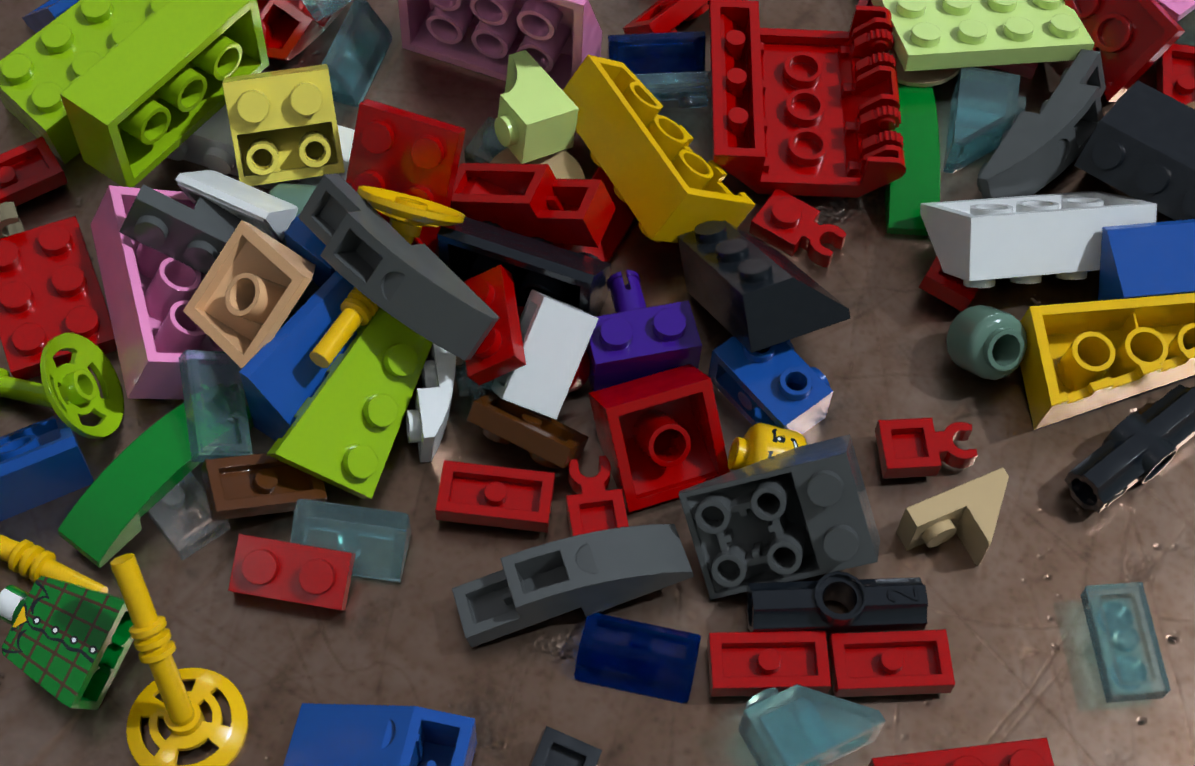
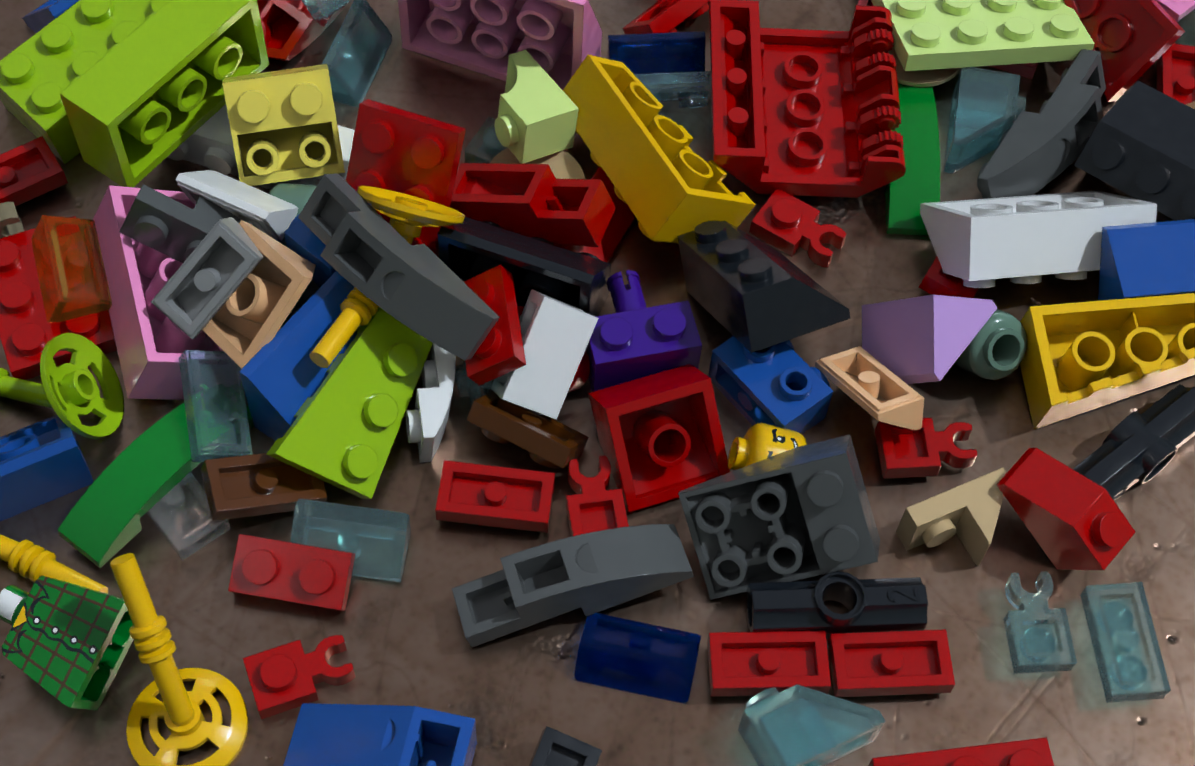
(70, 268): none -> clear orange slope
(208, 277): none -> light grey slope
(287, 676): none -> red plate
(874, 387): none -> light nougat slope
(922, 334): none -> lavender slope
(1035, 634): none -> clear light blue plate
(1065, 512): none -> red slope

